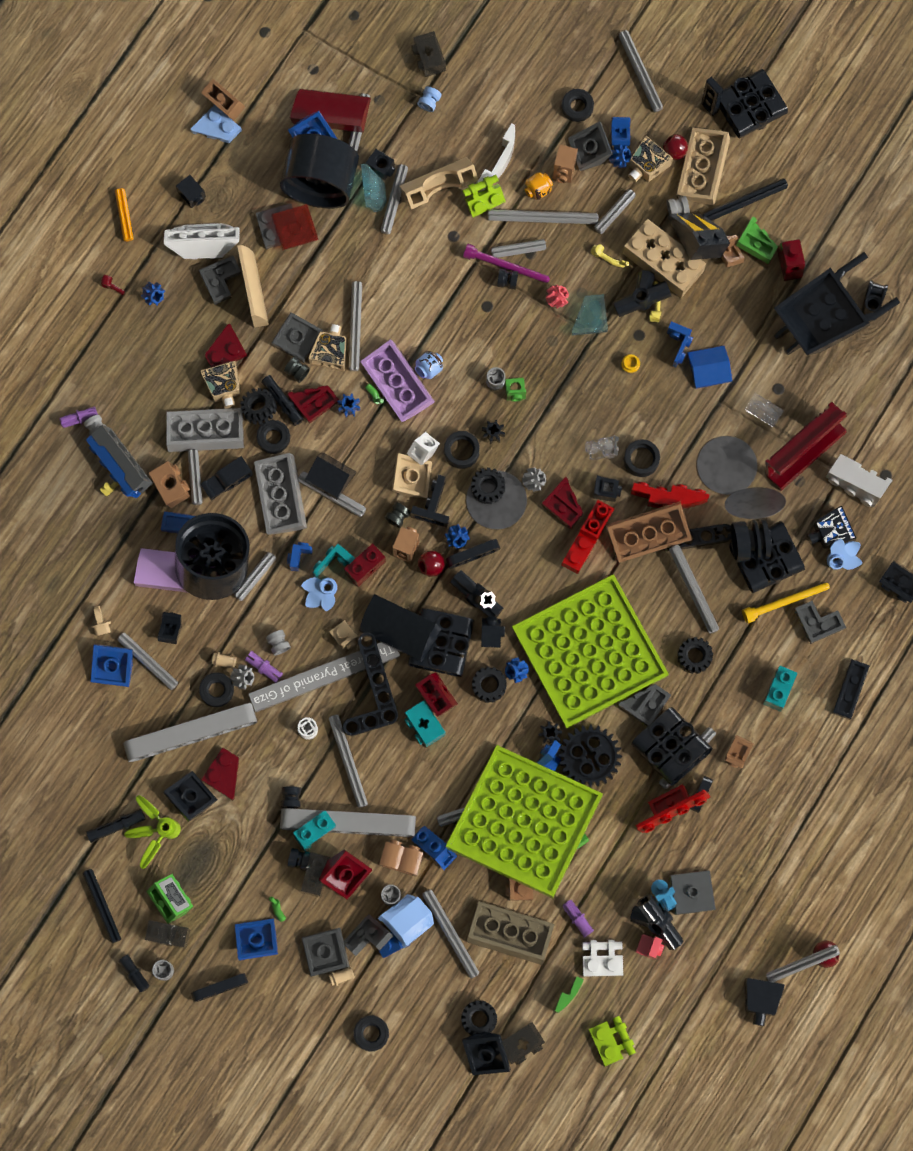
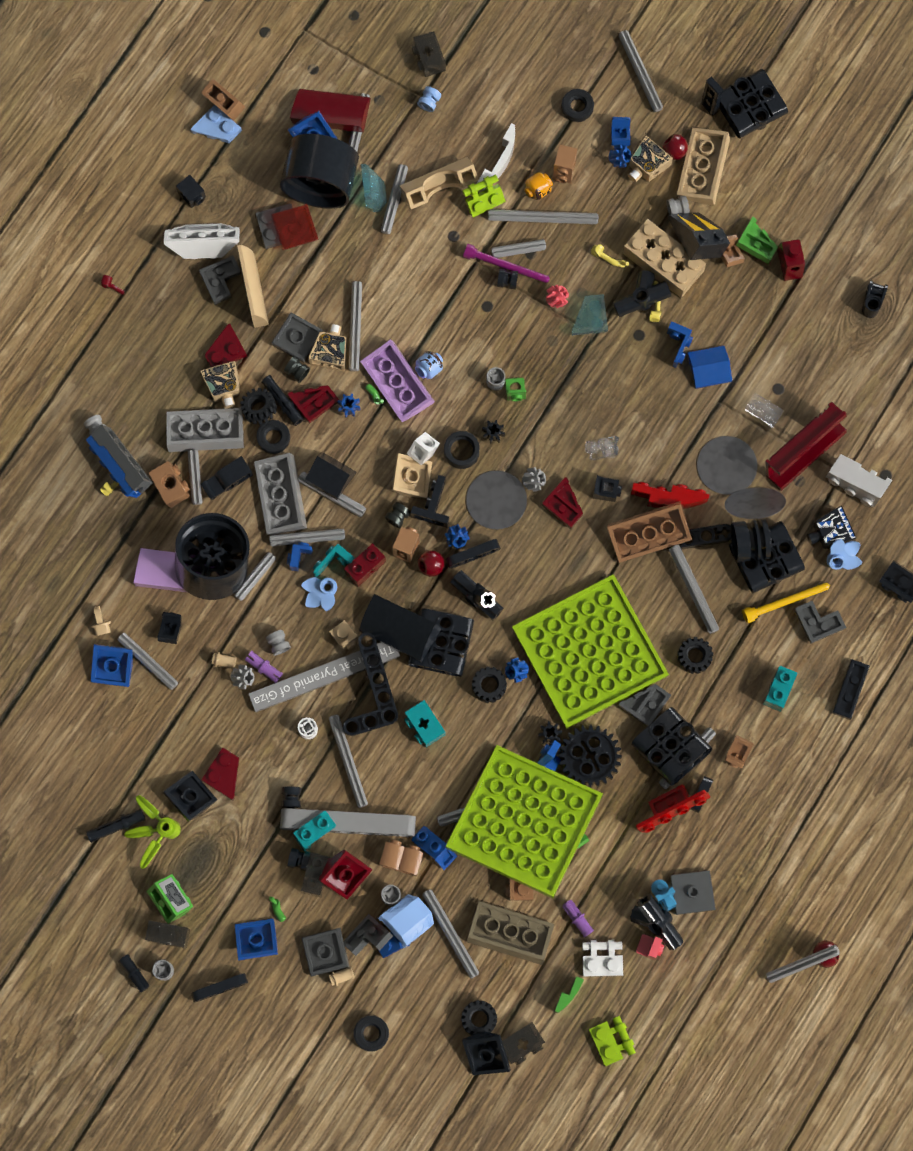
(78, 417): medium lavender axle -> none
(101, 906): black axle -> none
(124, 214): light orange axle -> none
(153, 293): blue gear -> none
(174, 521): blue tile -> none
(190, 732): light grey beam -> none
(216, 678): black tyre -> none
(307, 537): none -> light grey axle
(379, 157): black brick -> none
(436, 694): dark red brick -> none
(484, 475): black tyre -> none
(492, 632): black brick -> none
(587, 537): red slope -> none
(591, 146): dark grey slope -> none
(615, 210): light grey axle -> none
(630, 363): yellow plate -> none
(641, 444): black tyre -> none
(746, 199): black axle -> none
(762, 999): black torso -> none
(825, 312): black piece -> none

